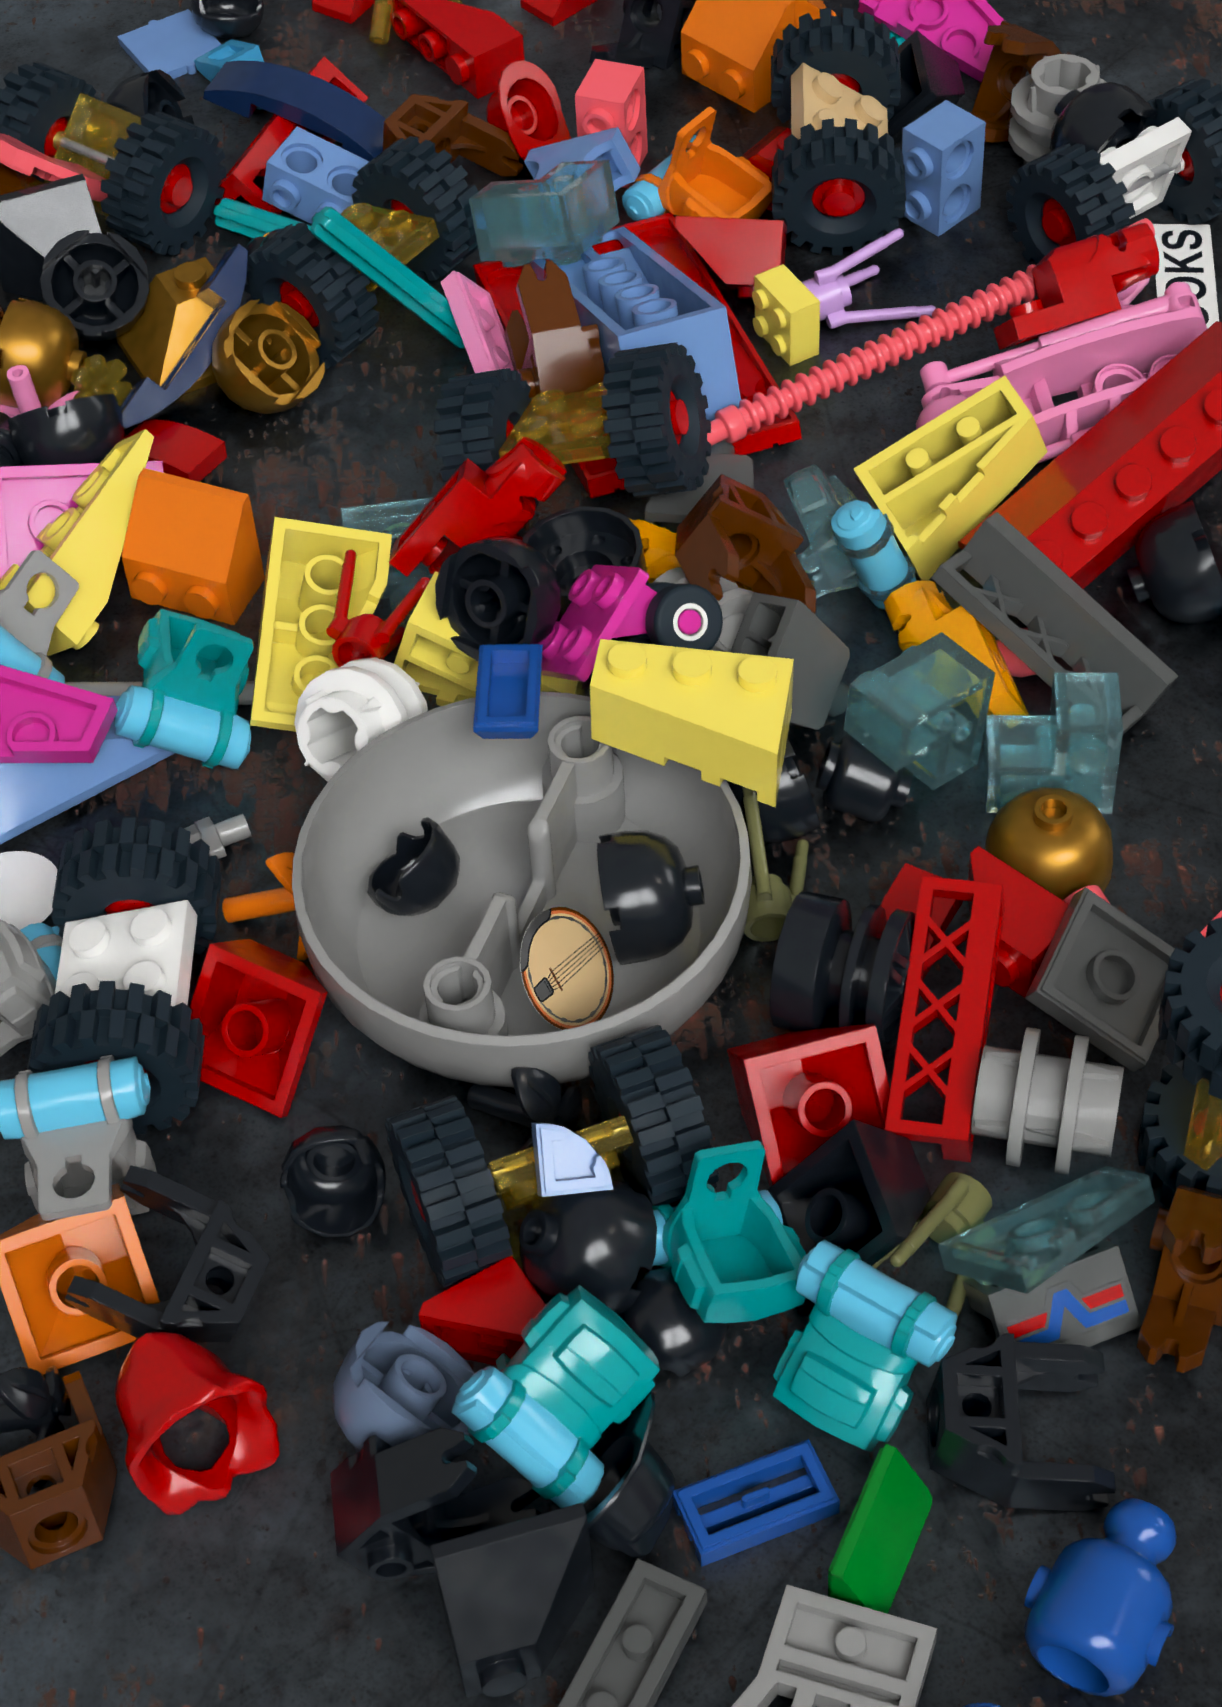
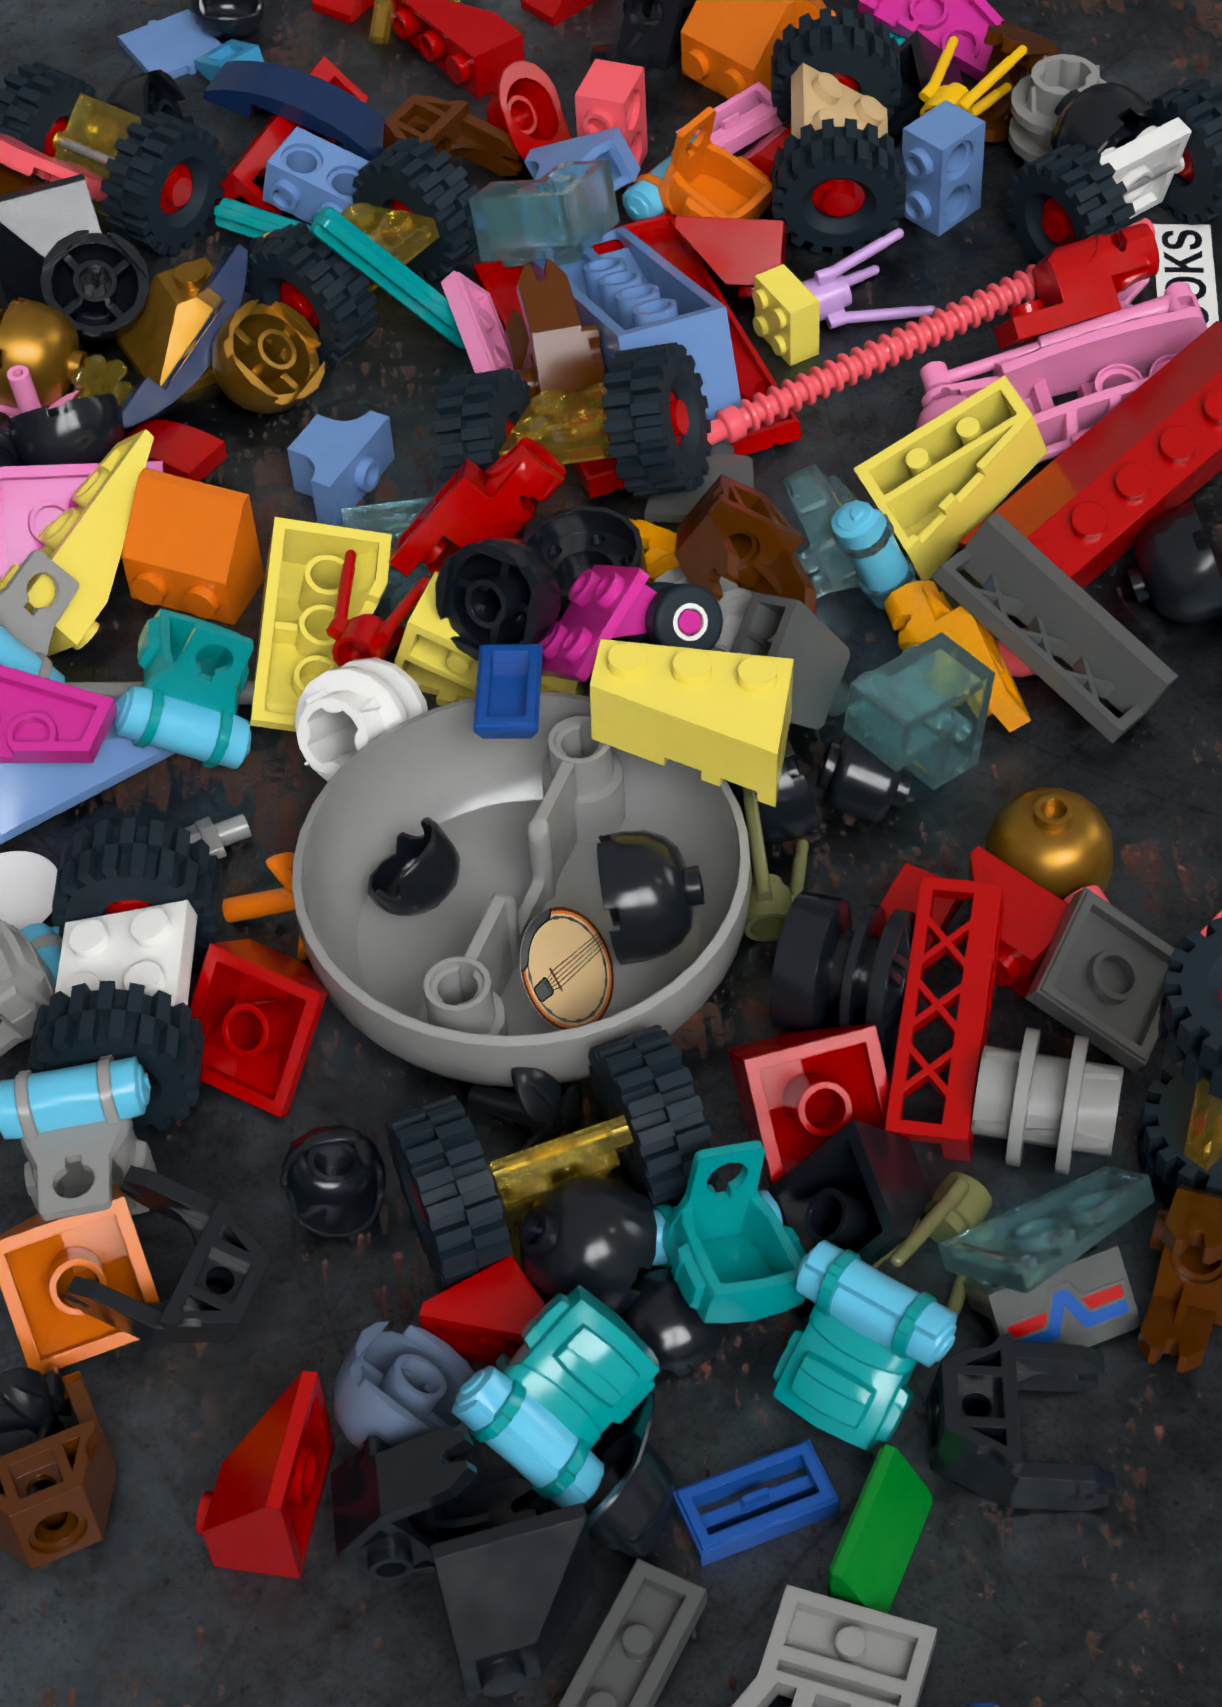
(164, 1382): red piece -> none
(271, 1487): none -> red slope
(340, 461): none -> medium blue brick
(566, 1162): tile -> none
(744, 119): none -> bright pink tile
(958, 94): none -> yellow plant
(1067, 750): clear light blue brick -> none
(1105, 1603): blue piece -> none

